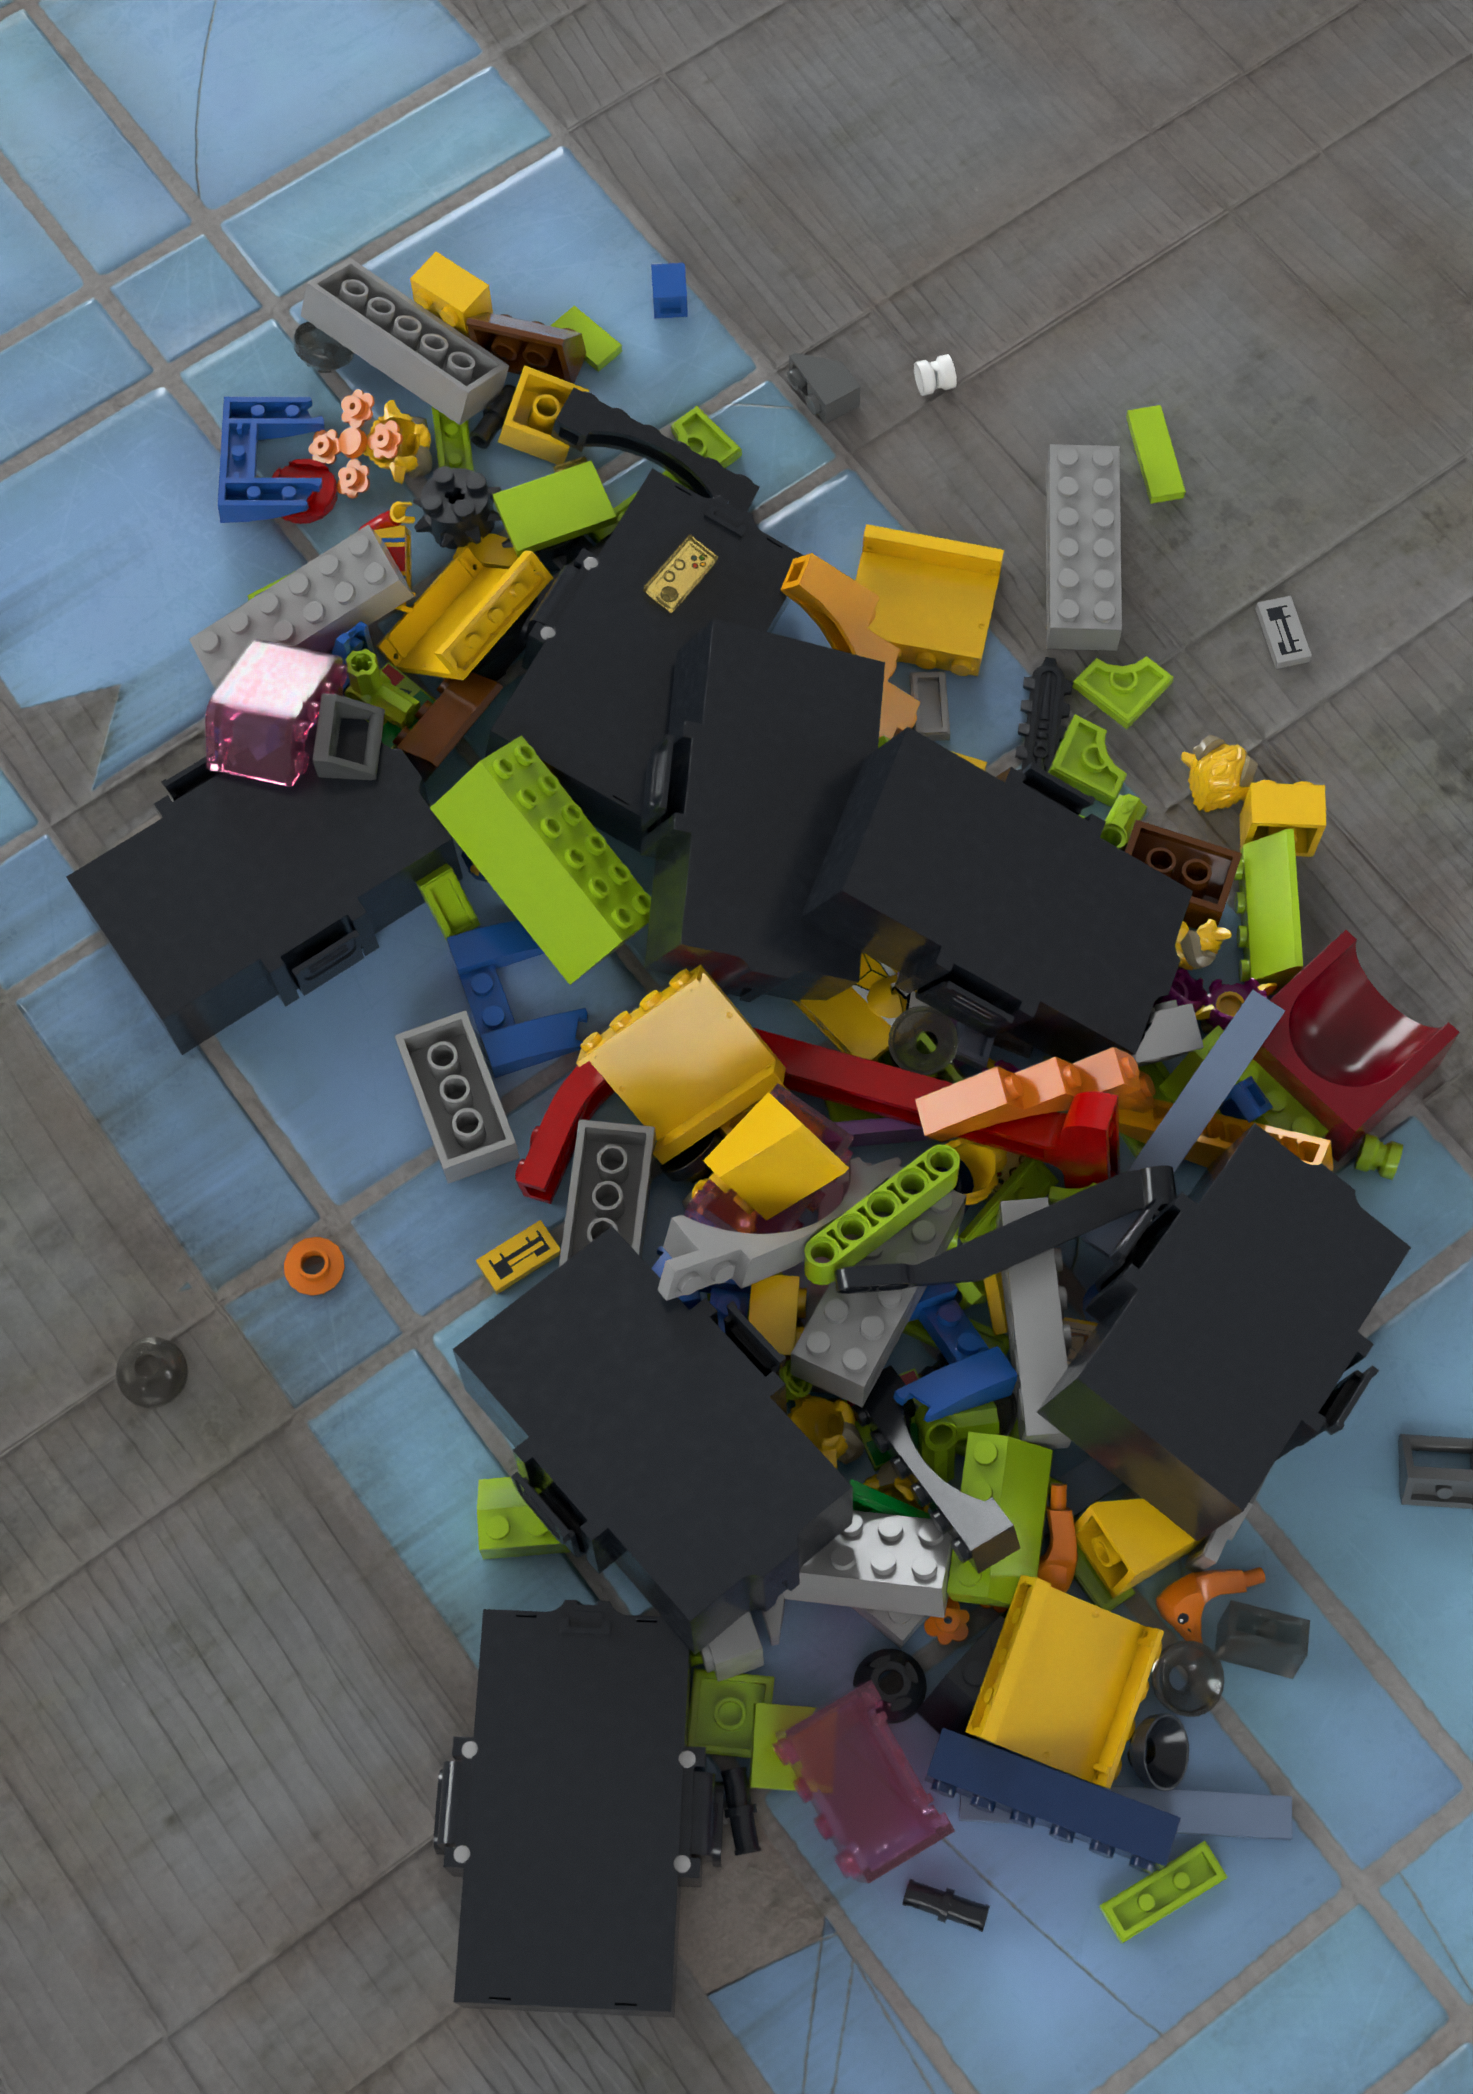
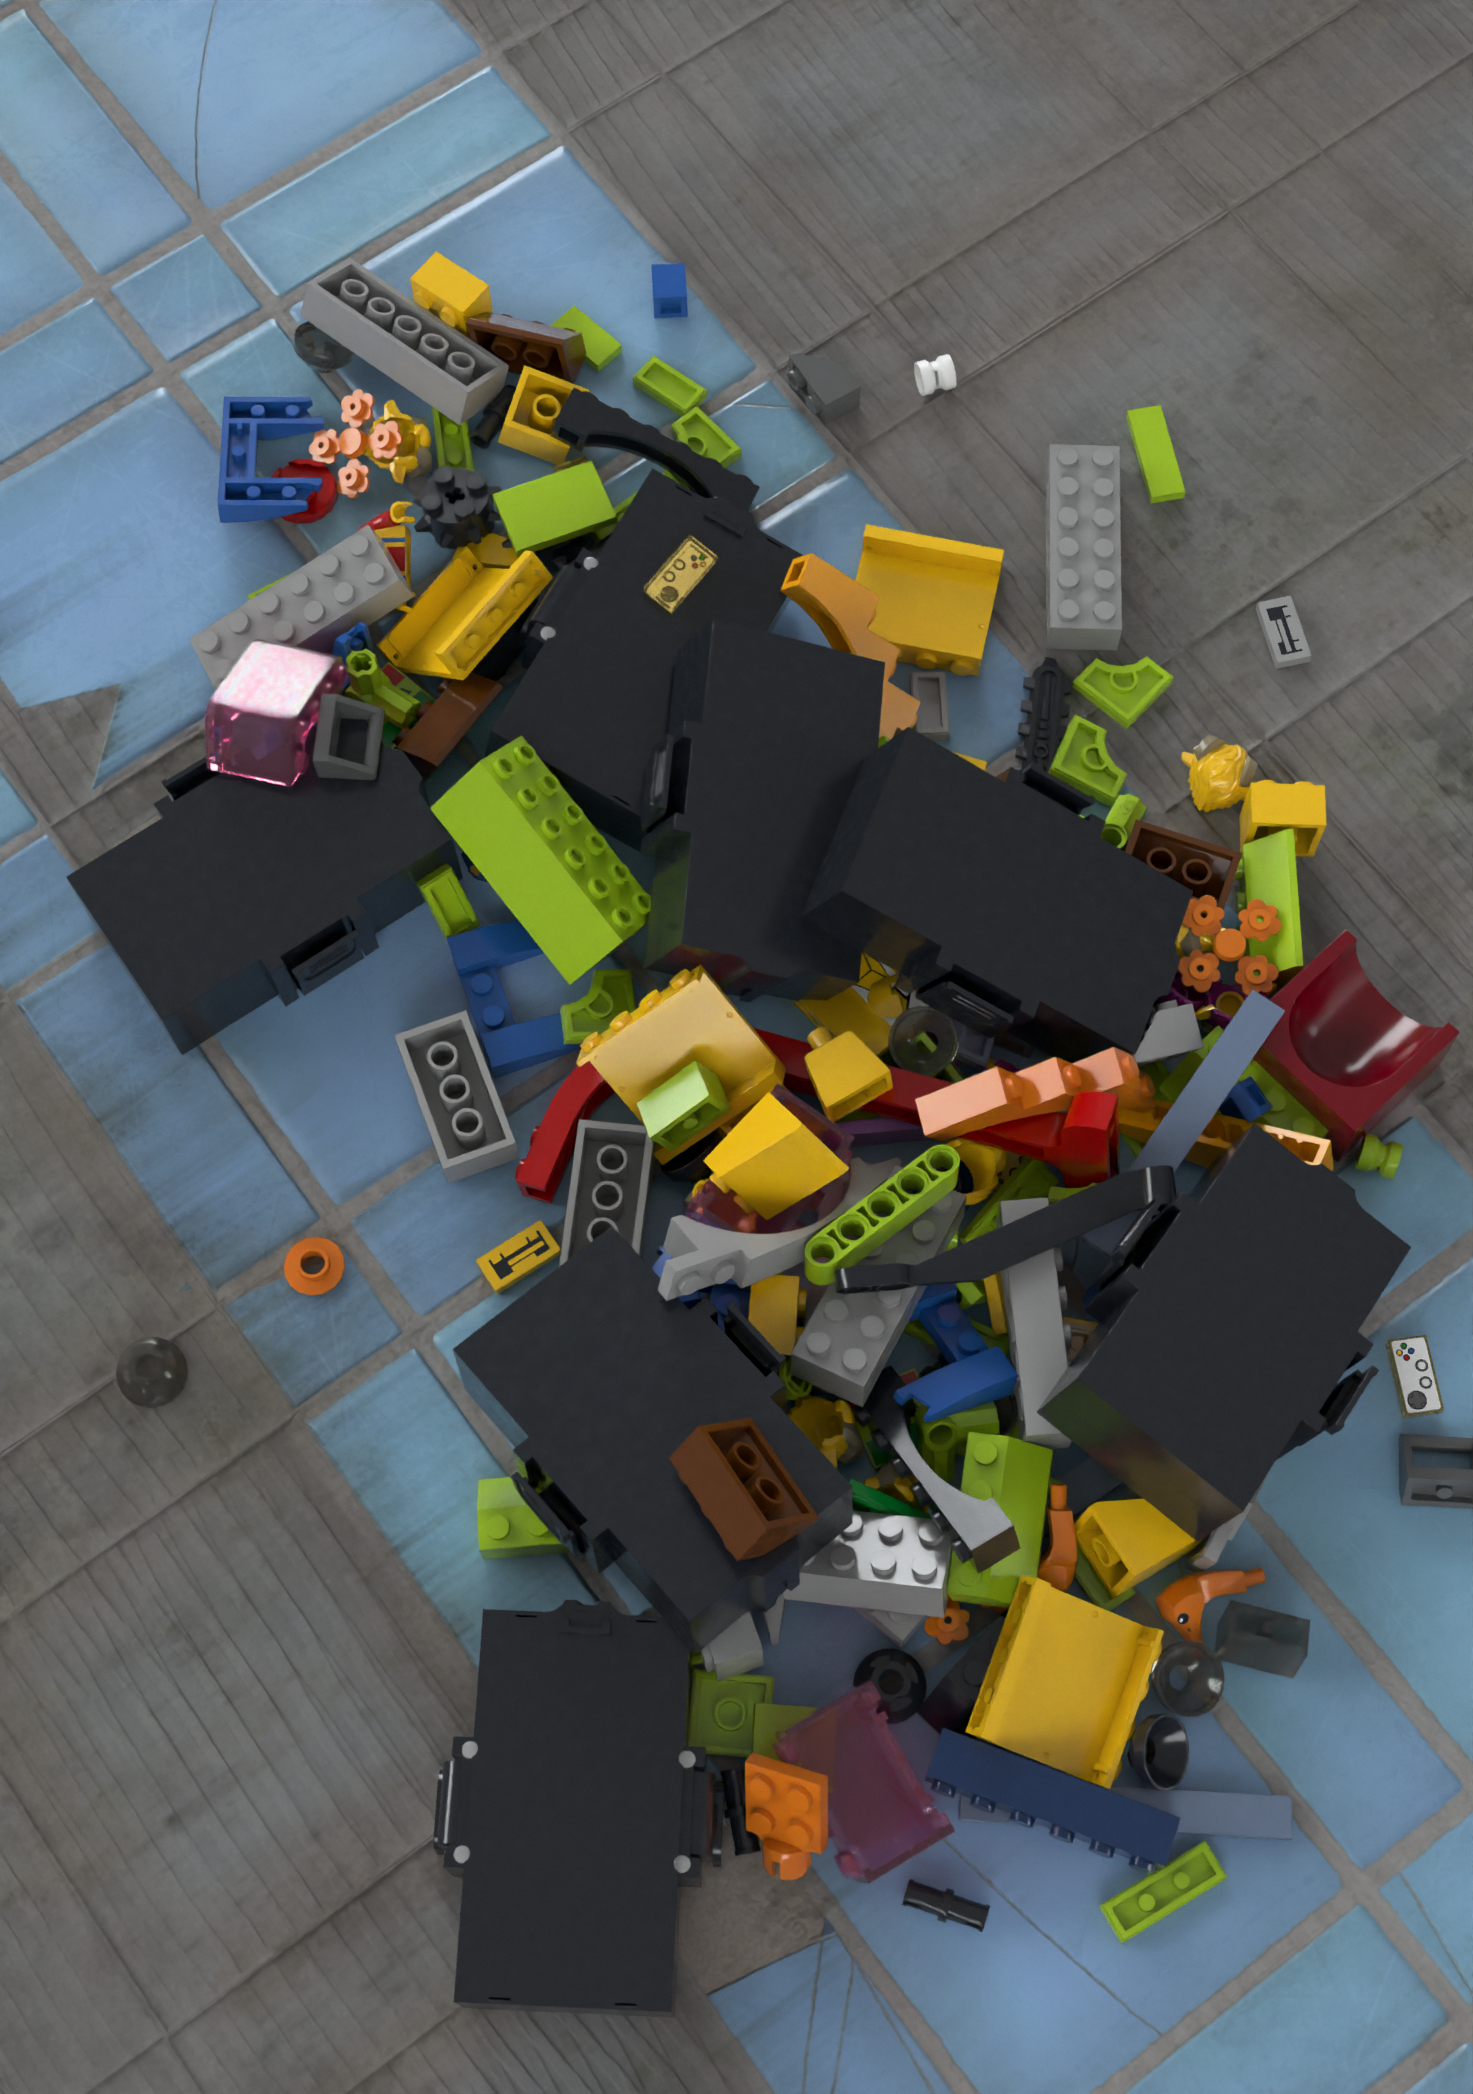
(607, 998): none -> lime tile
(669, 386): none -> lime tile
(683, 1106): none -> lime brick
(742, 1487): none -> reddish brown slope
(787, 1812): none -> orange plate
(844, 1072): none -> yellow torso
(1229, 945): none -> orange plant
(1414, 1376): none -> tile

